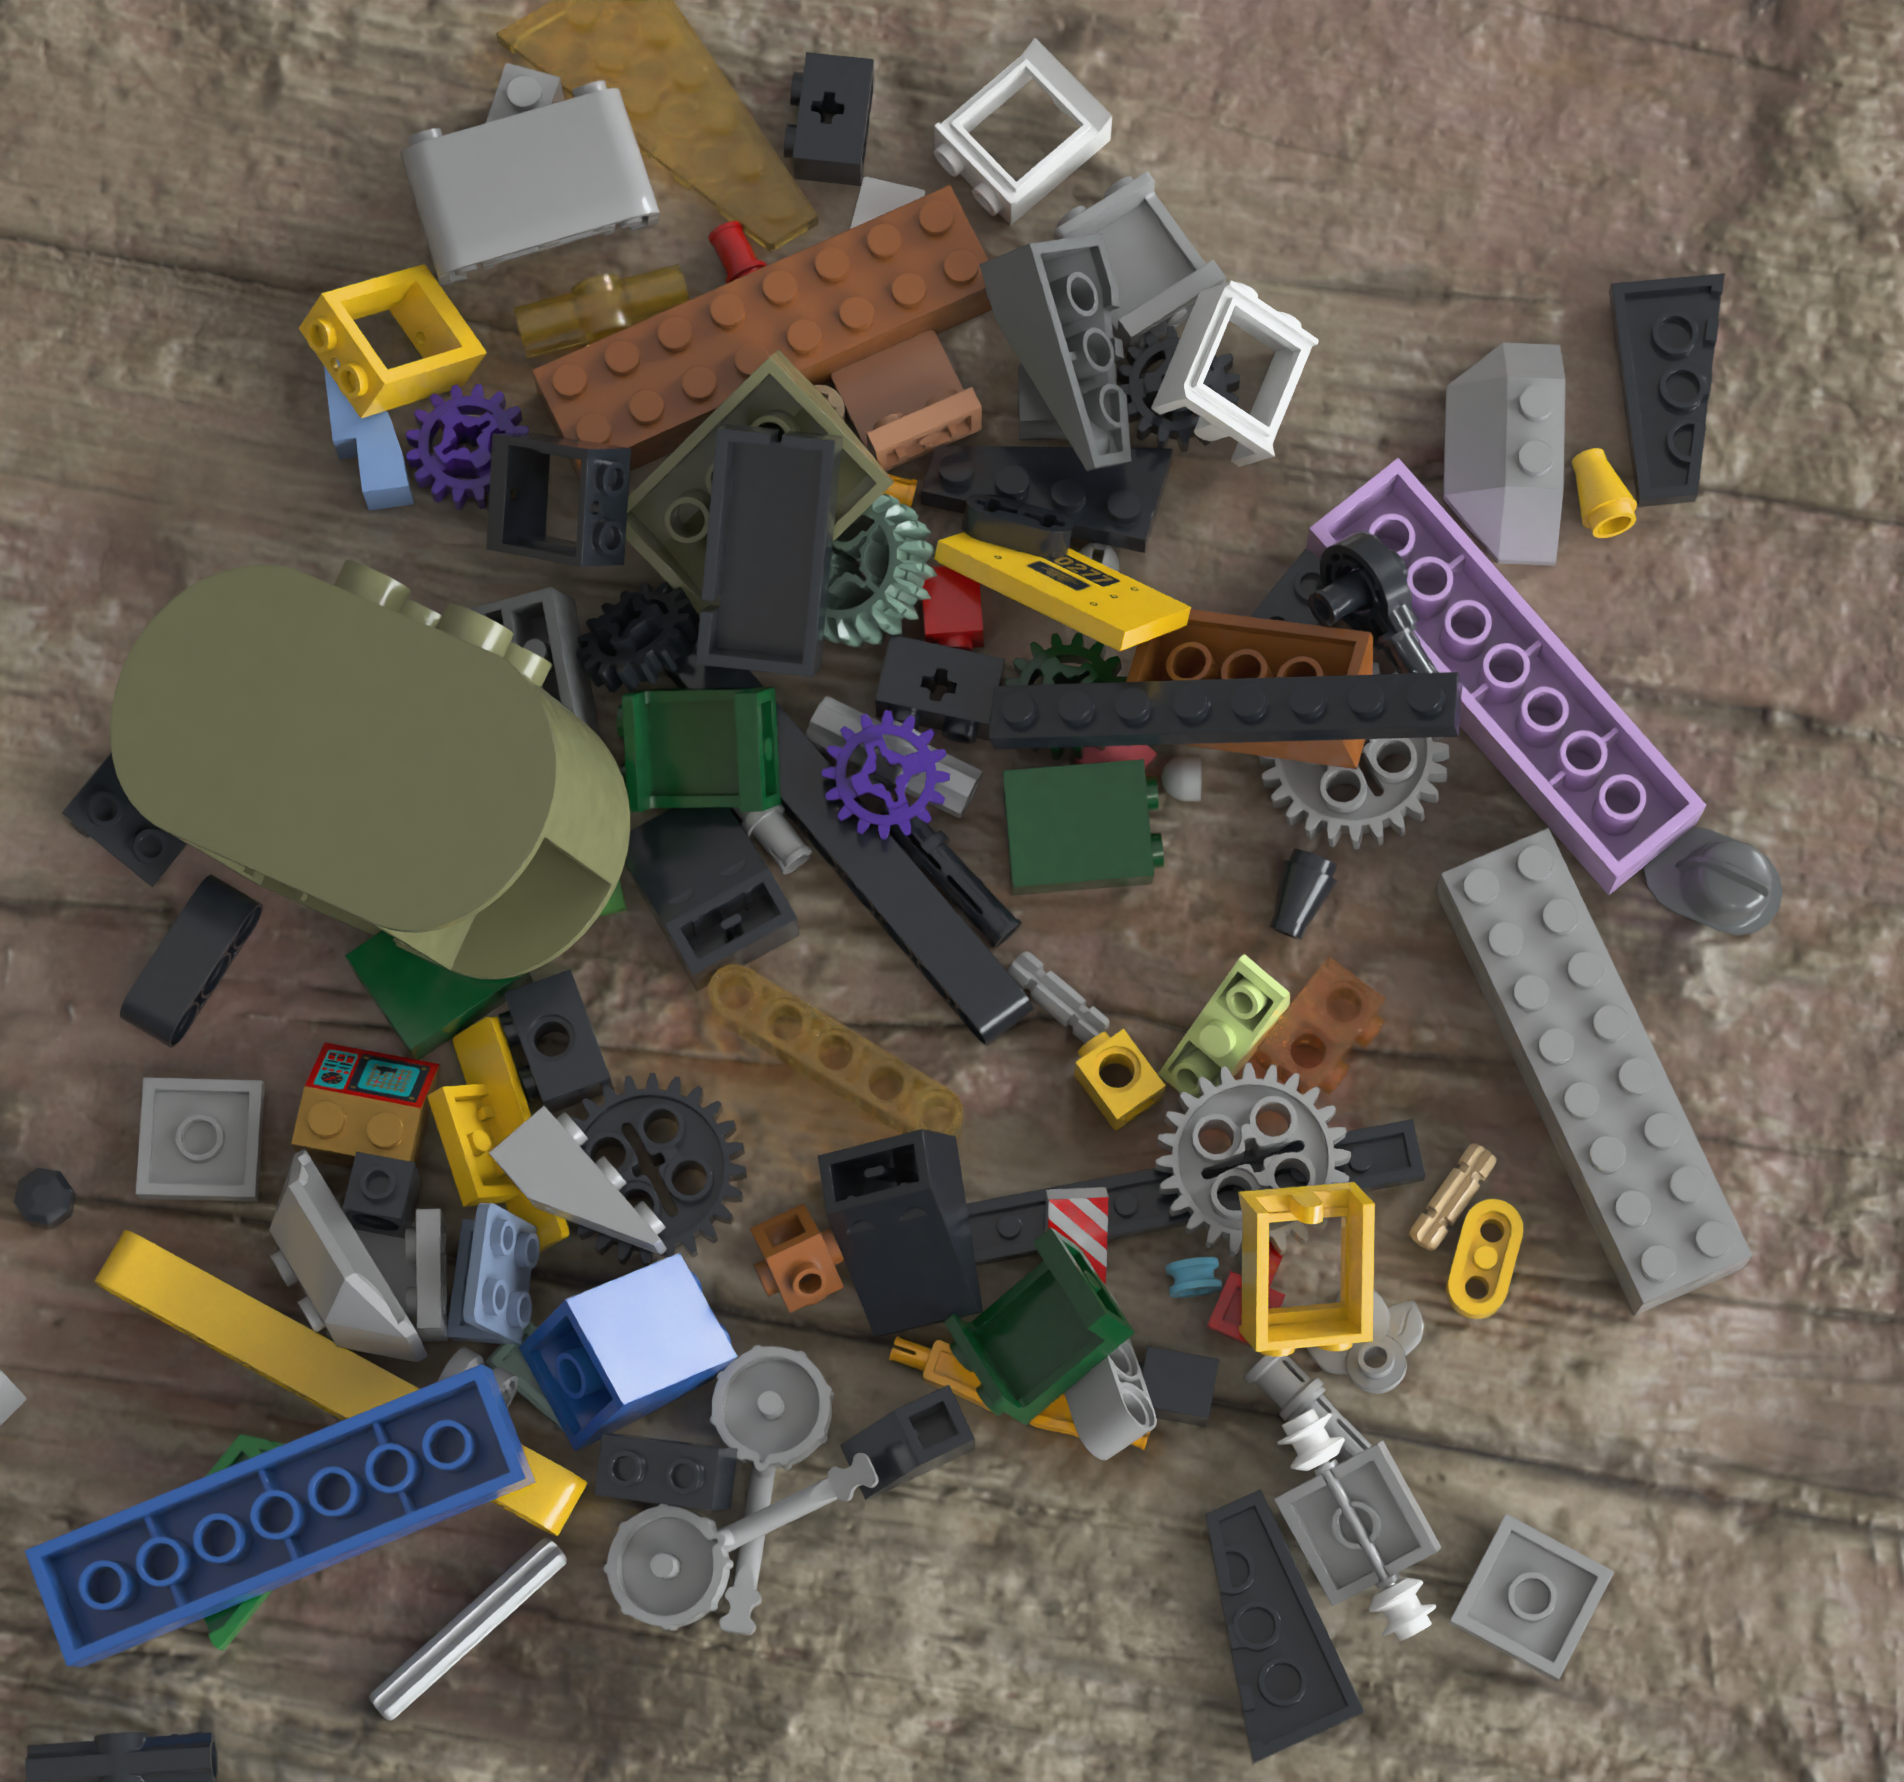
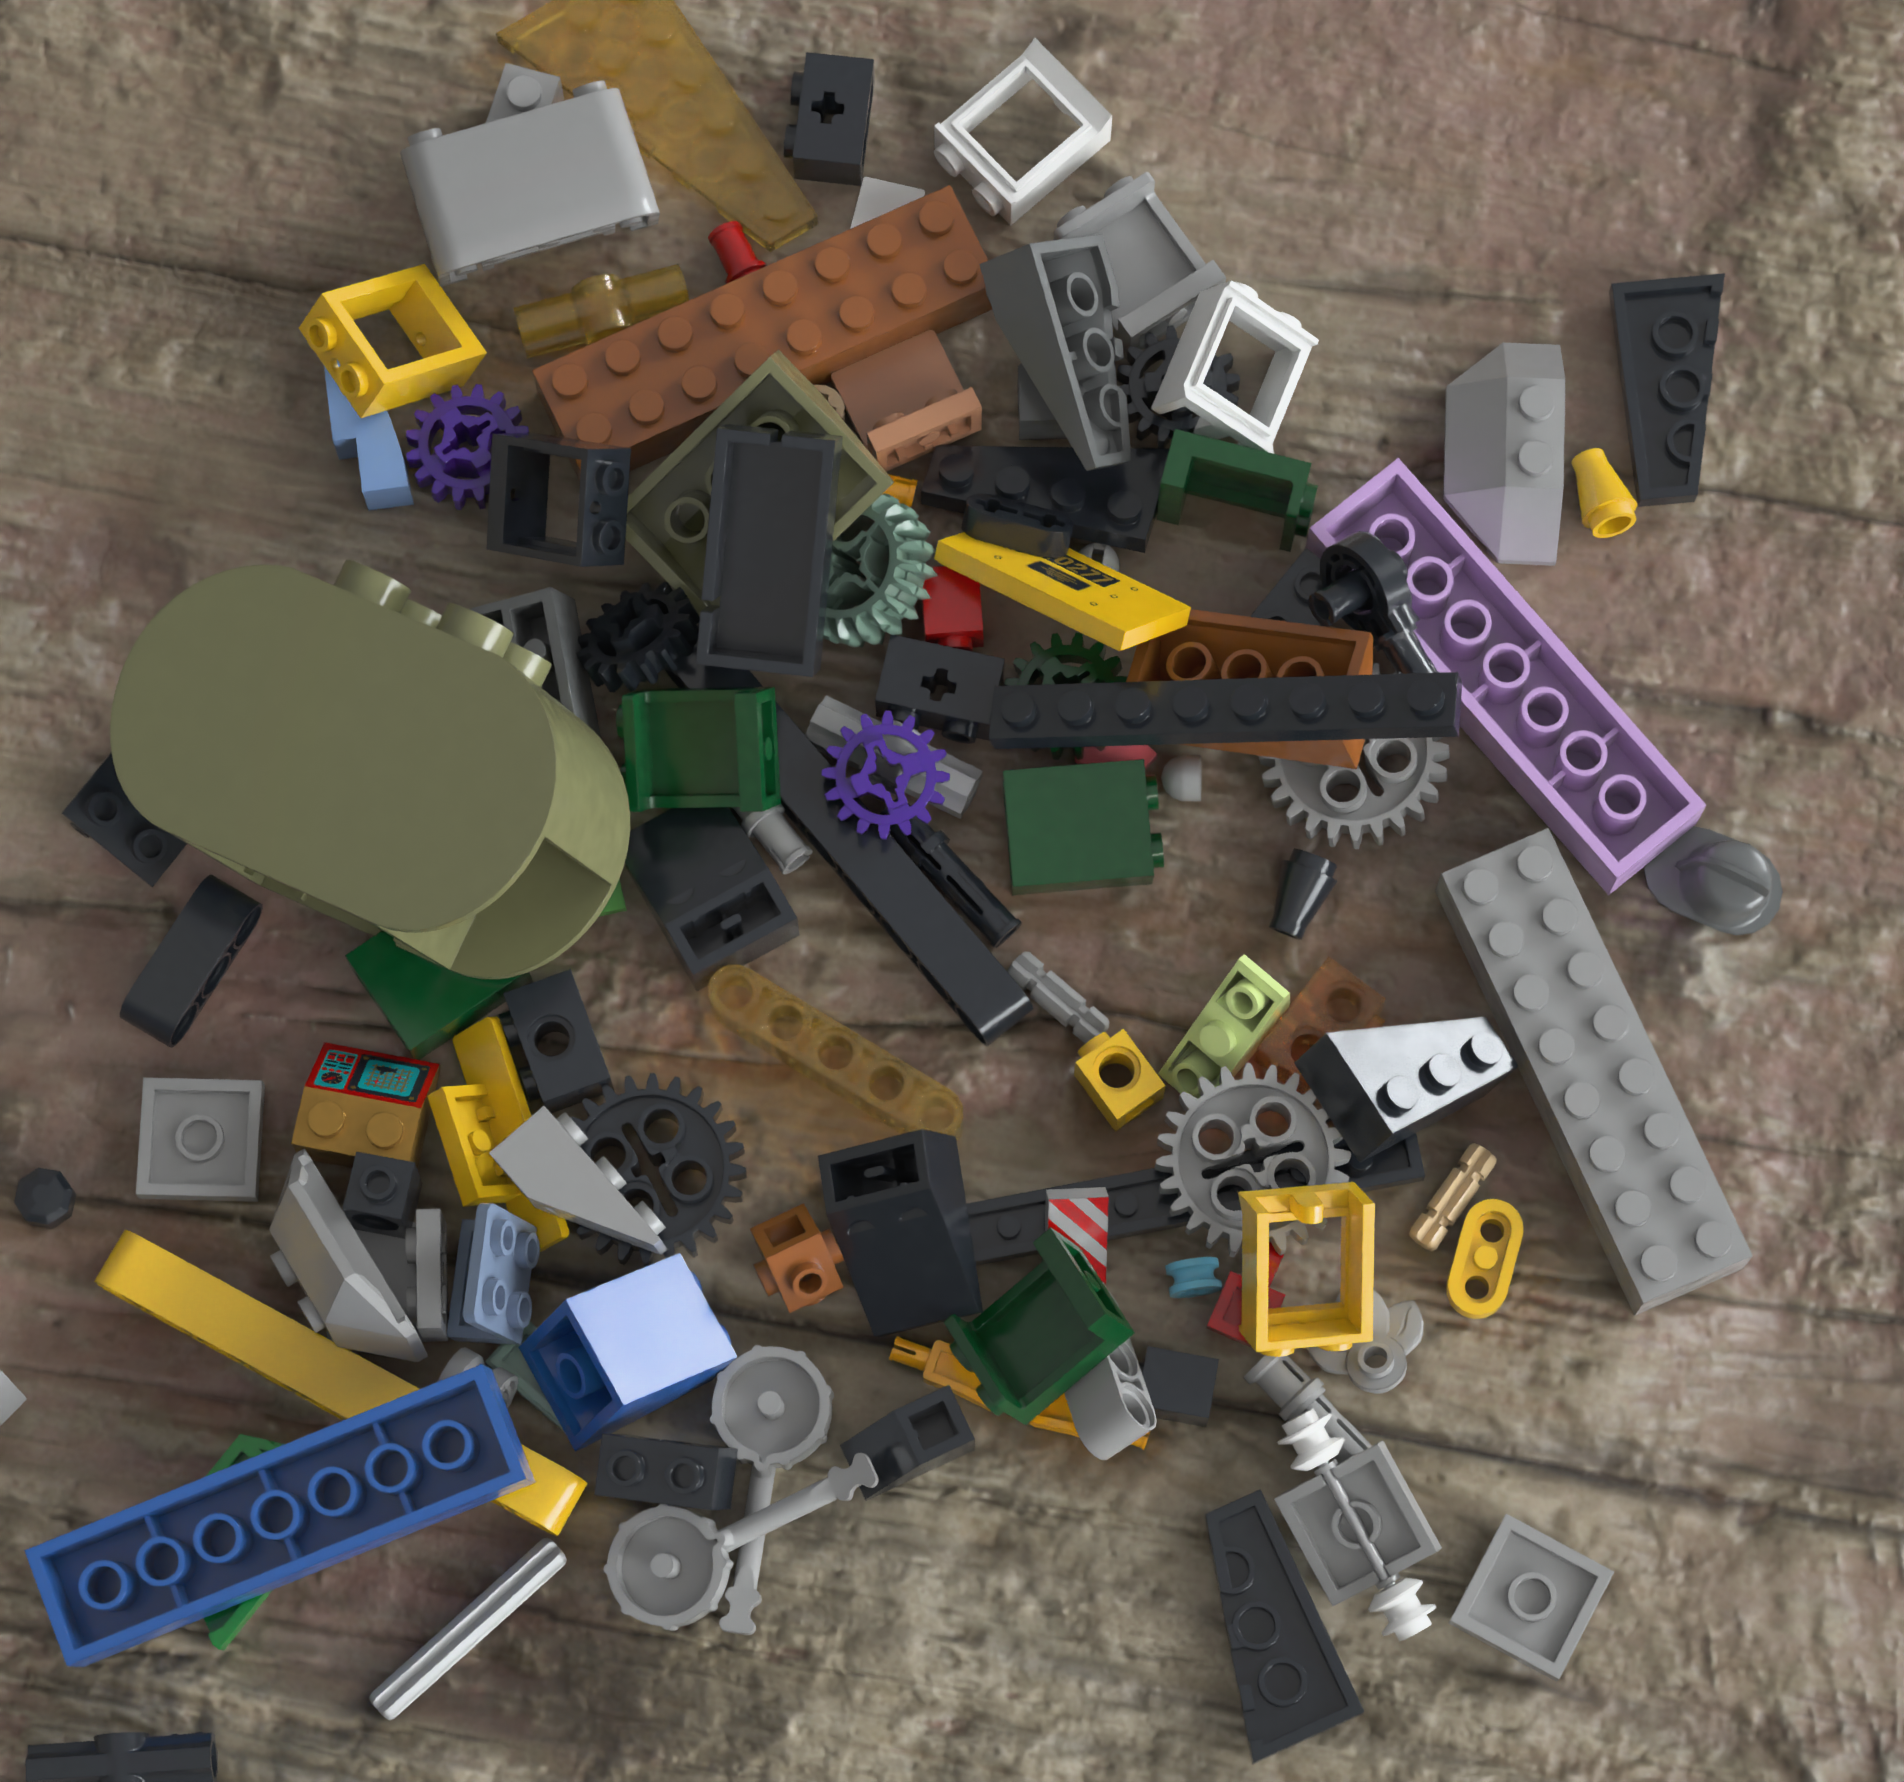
(1237, 478): none -> dark green panel
(1402, 1077): none -> wedge

